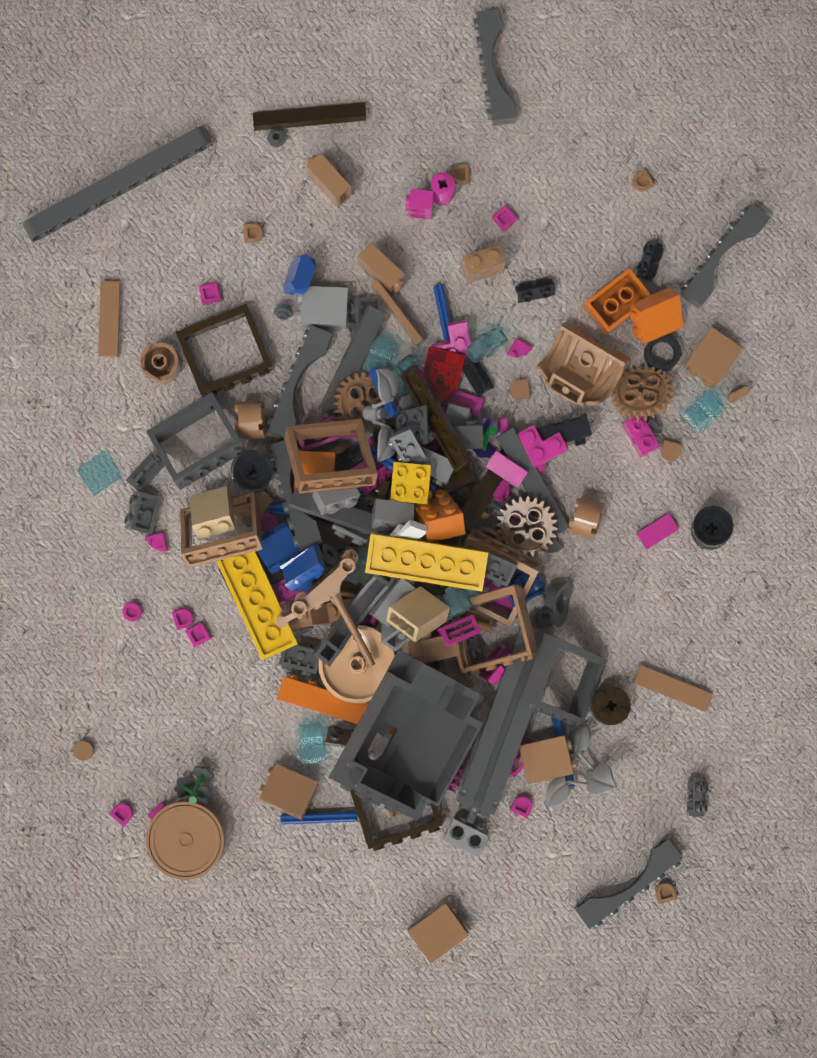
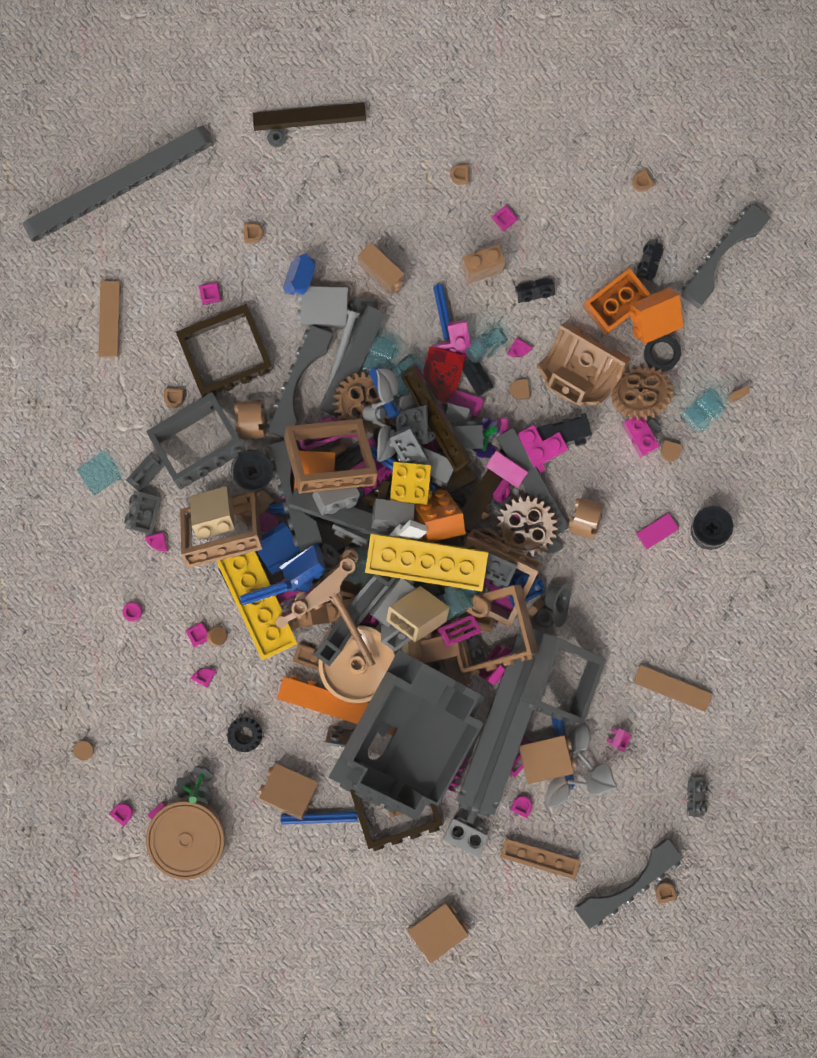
(160, 352): medium nougat brick -> none
(173, 397): none -> medium nougat tile
(183, 618): dark pink tile -> none
(204, 676): none -> dark pink tile
(216, 636): none -> medium nougat tile
(256, 734): none -> black tyre
(265, 592): none -> blue axle
(283, 311): dark grey plate -> none
(299, 658): dark grey bracket -> none
(311, 743): clear light blue brick -> none
(328, 180): medium nougat brick -> none
(344, 342): none -> light grey bar
(397, 313): medium nougat tile -> none
(419, 203): dark pink brick -> none
(443, 188): dark pink piece -> none
(481, 606): none -> medium nougat tile
(500, 103): dark grey arch -> none
(535, 607): none -> medium nougat tile
(540, 858): none -> medium nougat plate
(619, 711): dark brown brick -> none
(620, 740): none -> dark pink tile
(712, 358): medium nougat brick -> none

